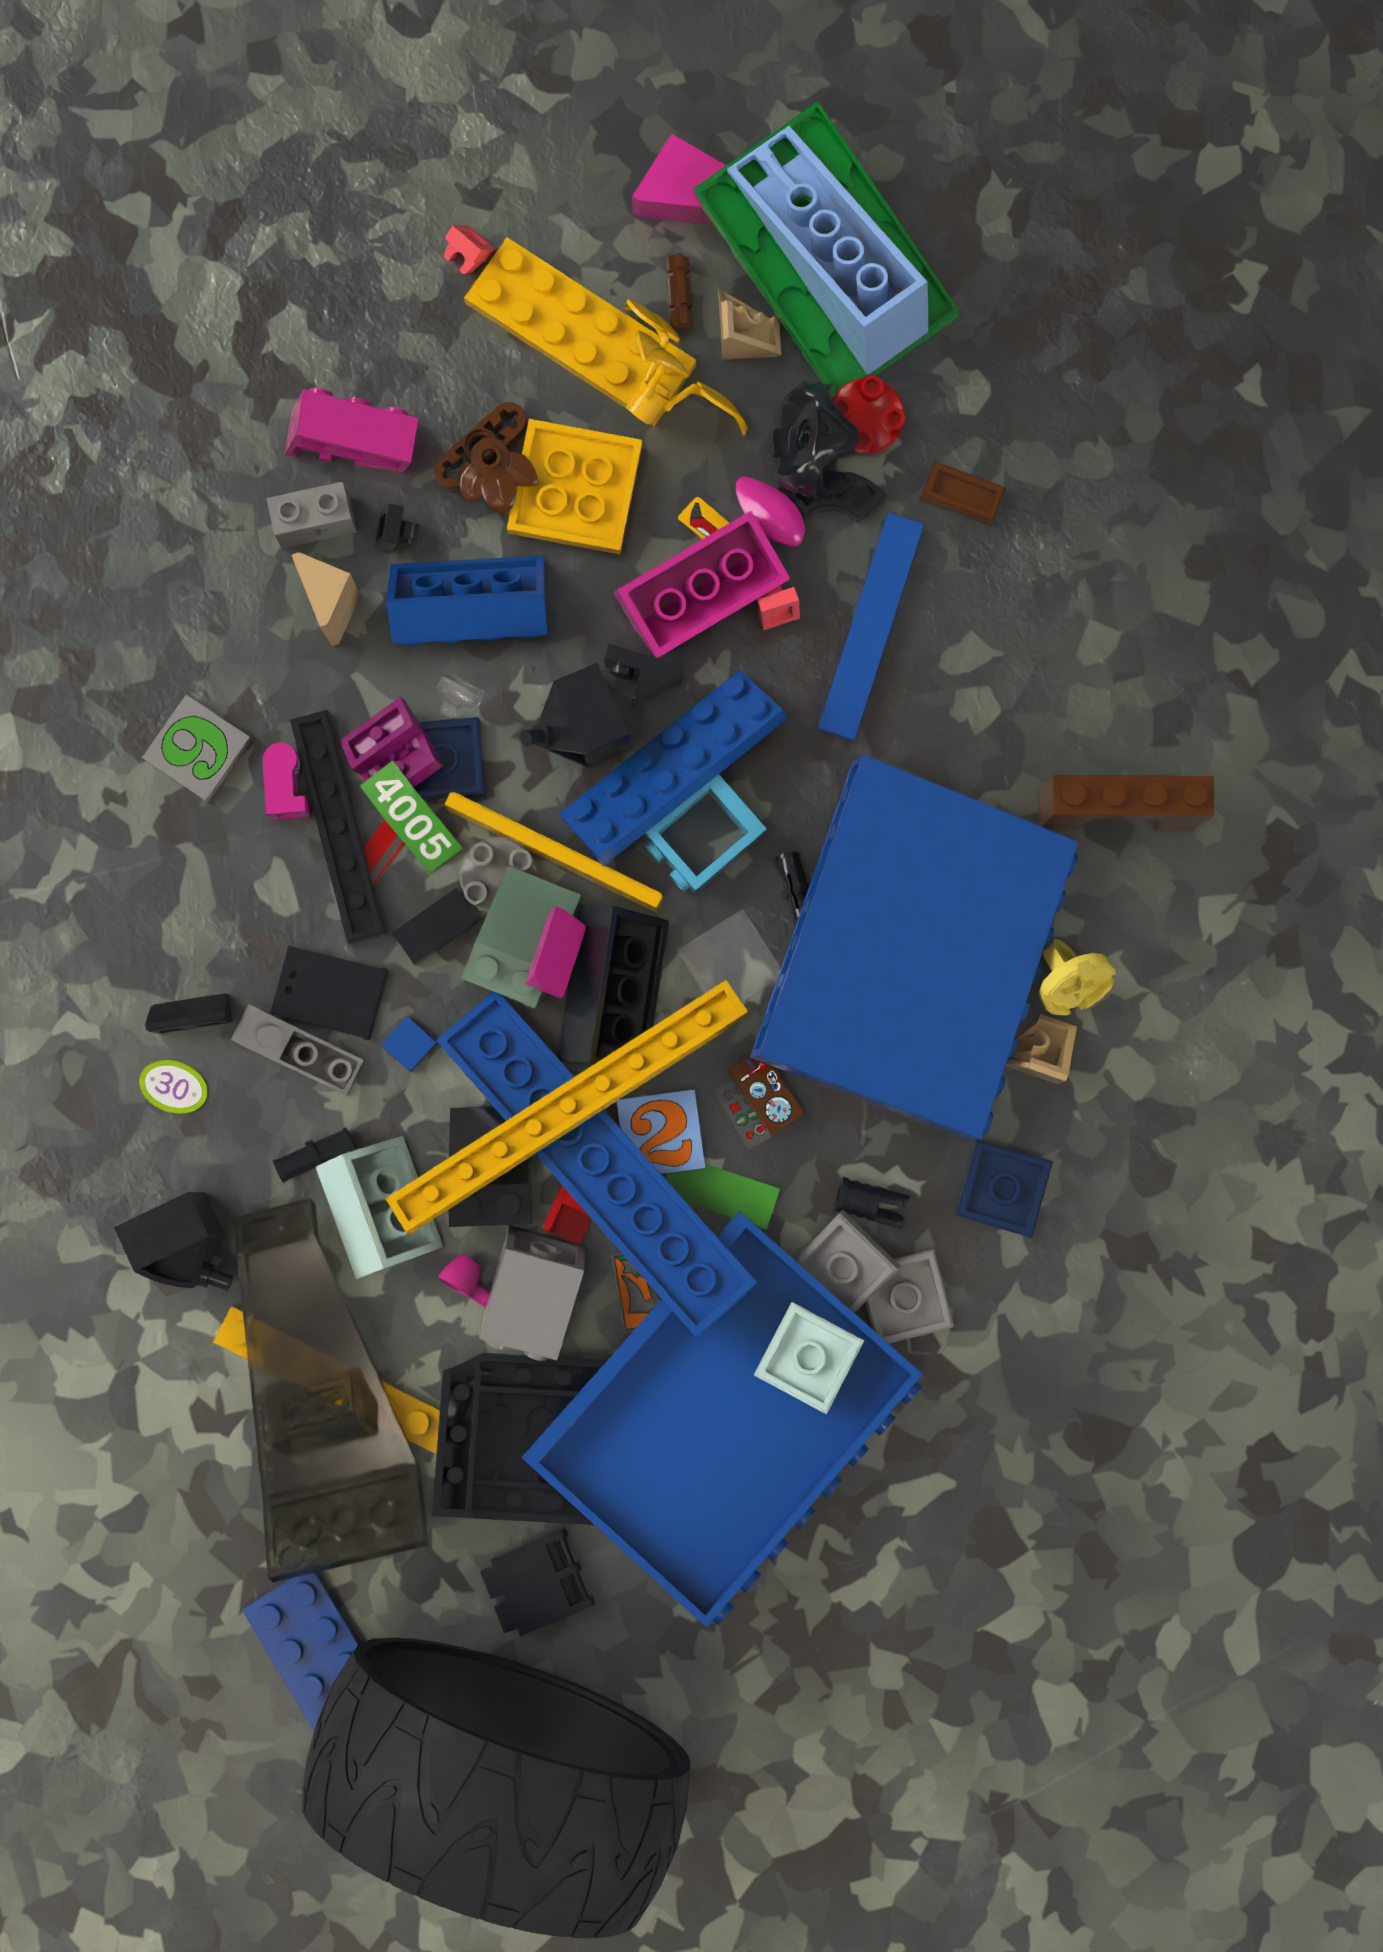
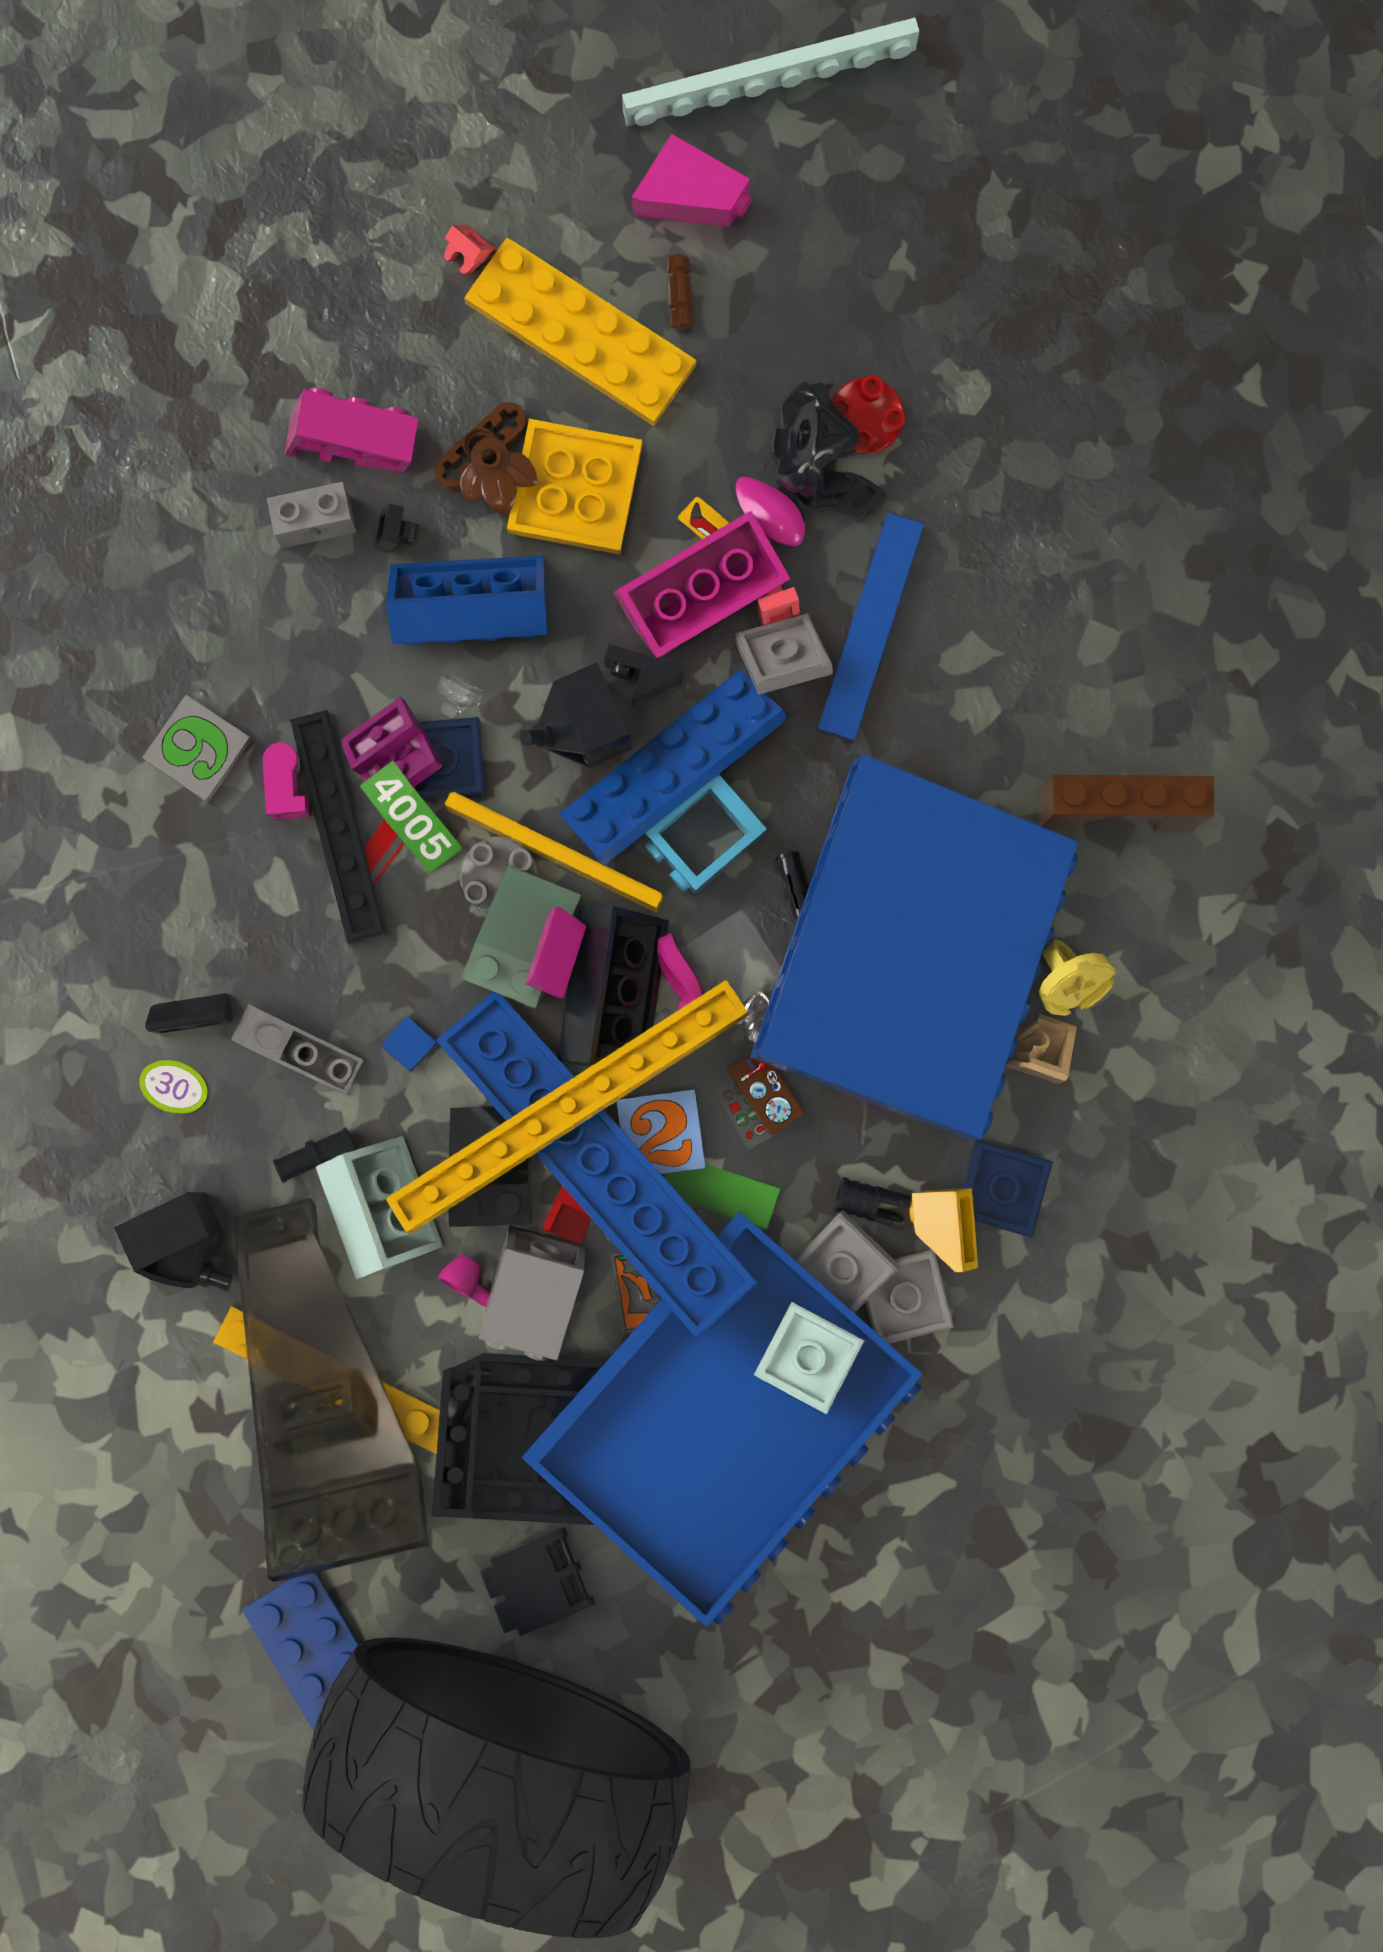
(329, 992): black container -> none
(330, 594): tan slope -> none
(435, 926): black tile -> none
(653, 394): yellow plant -> none
(678, 971): none -> dark pink arm
(746, 331): tan slope -> none
(756, 1009): none -> clear tile
(769, 72): none -> light aqua plate
(783, 653): none -> light grey tile
(826, 250): piece -> none
(947, 1225): none -> yellow slope
(963, 493): reddish brown tile -> none

